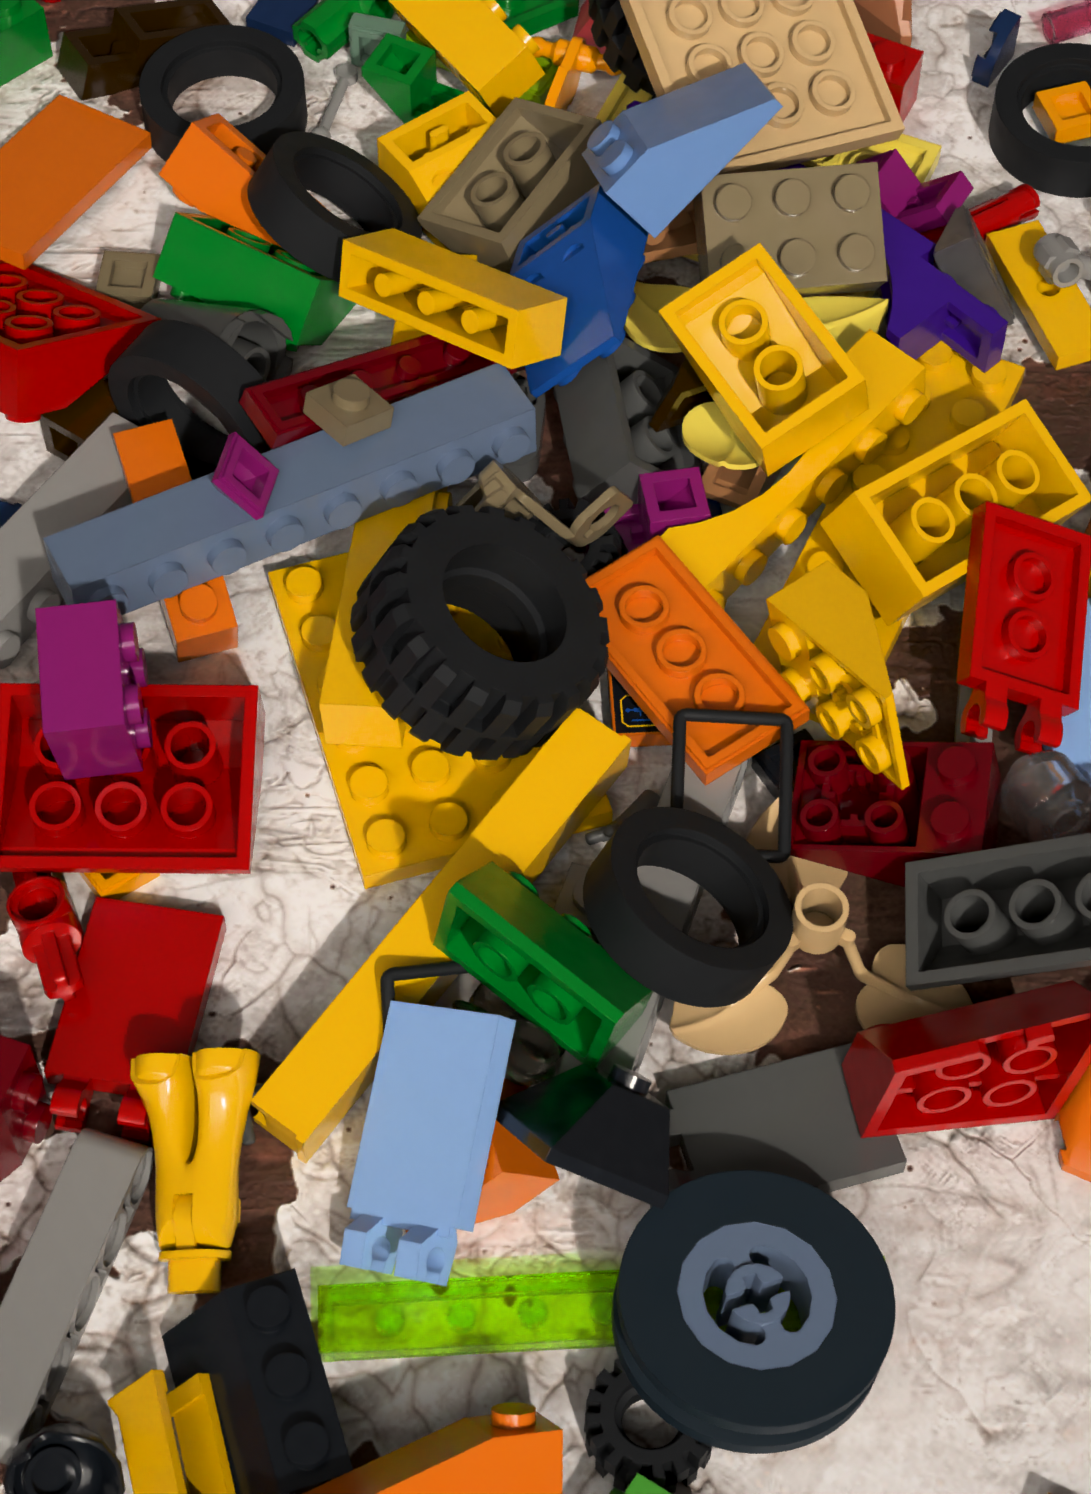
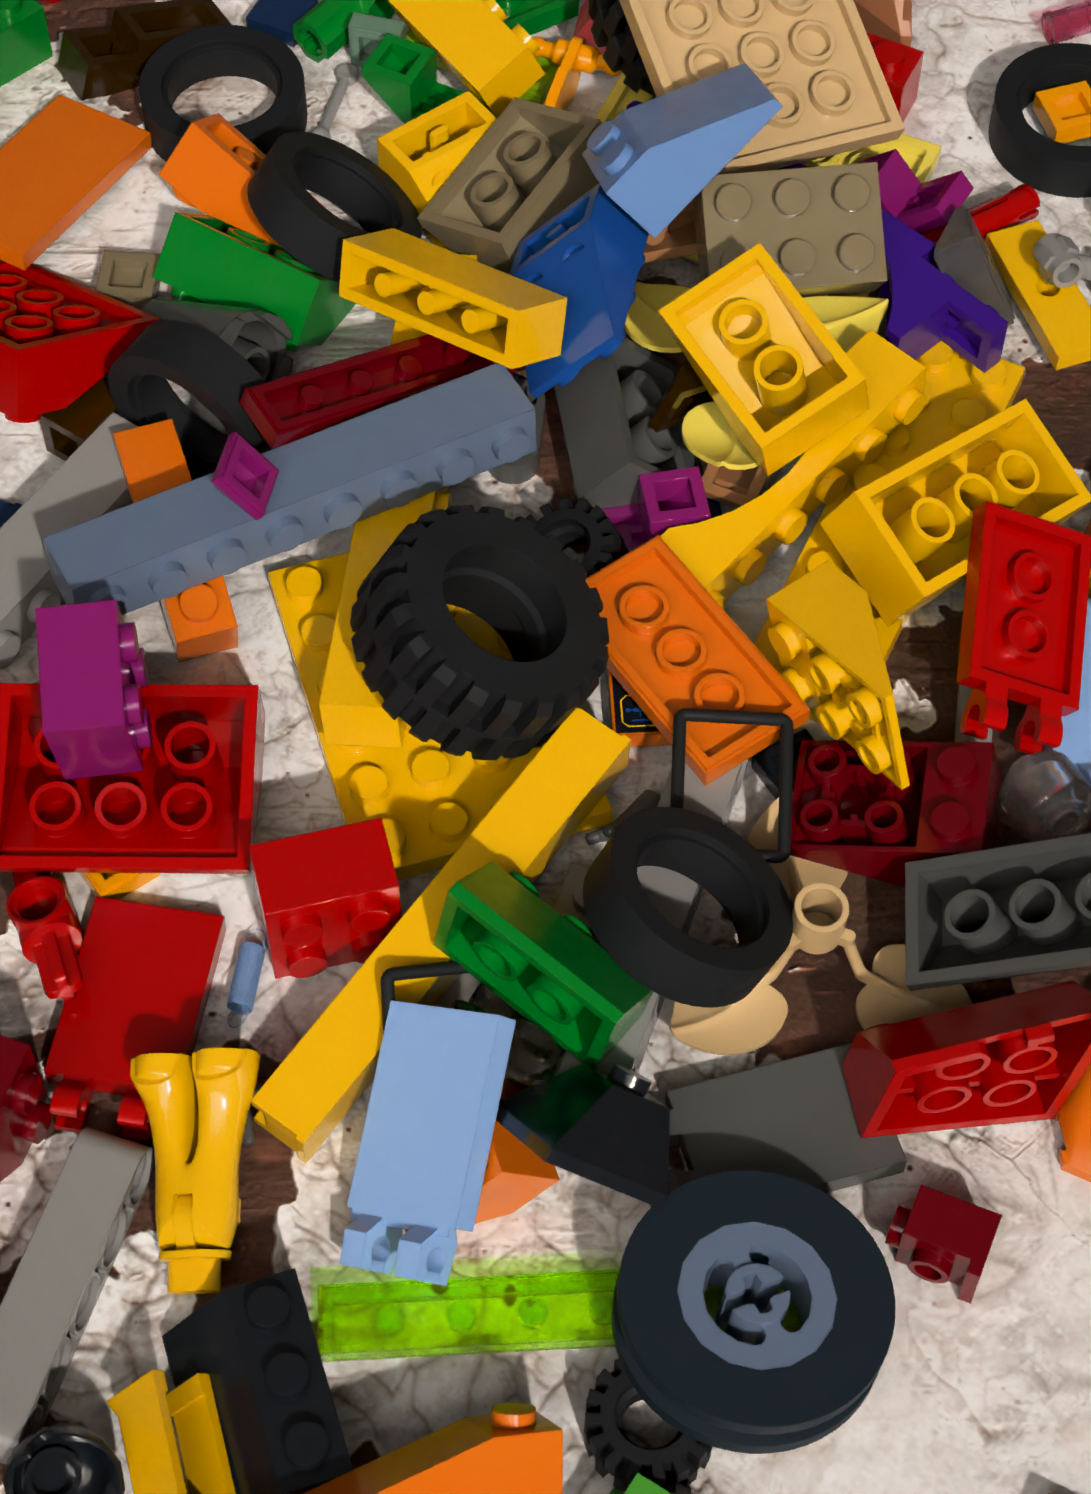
(246, 978): none -> light blue piece
(326, 896): none -> red brick
(348, 410): dark tan plate -> none
(503, 489): dark tan piece -> none
(944, 1239): none -> dark red brick
(1002, 49): dark blue tile -> none

